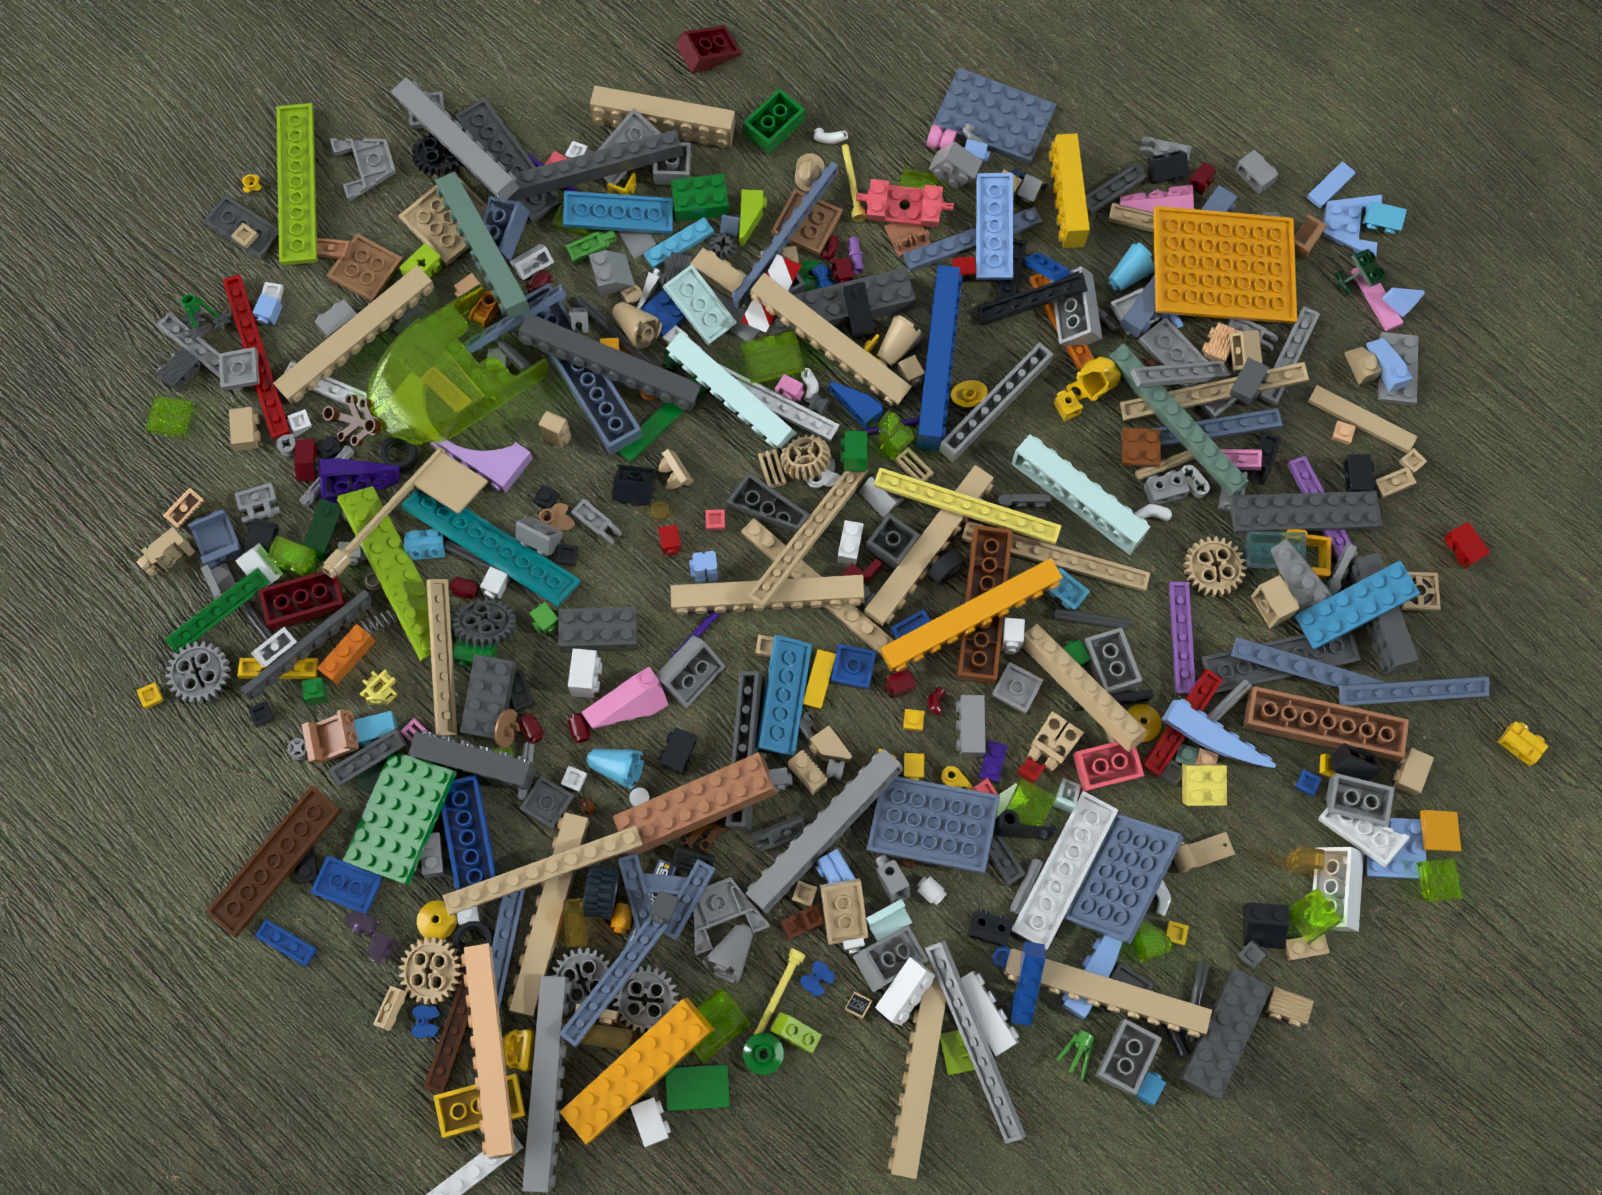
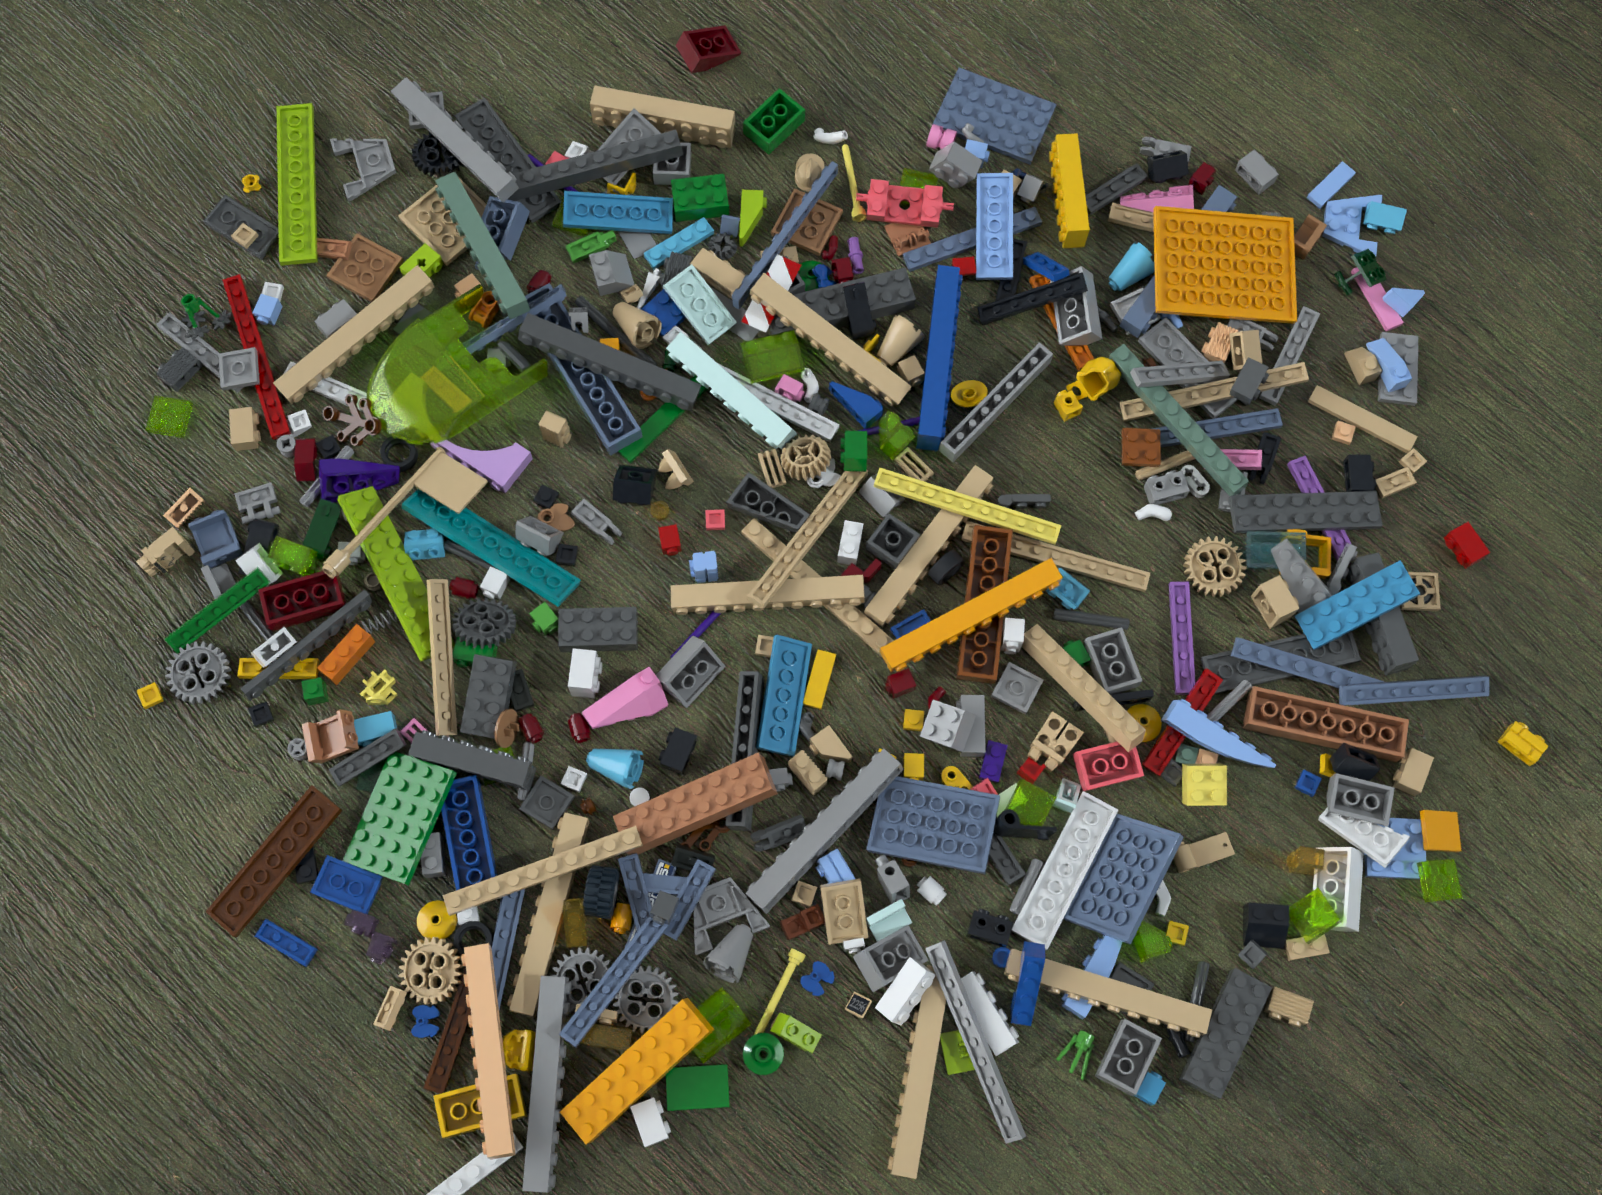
(532, 261): white brick -> none
(853, 666): blue plate -> none
(948, 725): none -> light grey brick
(1080, 494): light aqua brick -> none

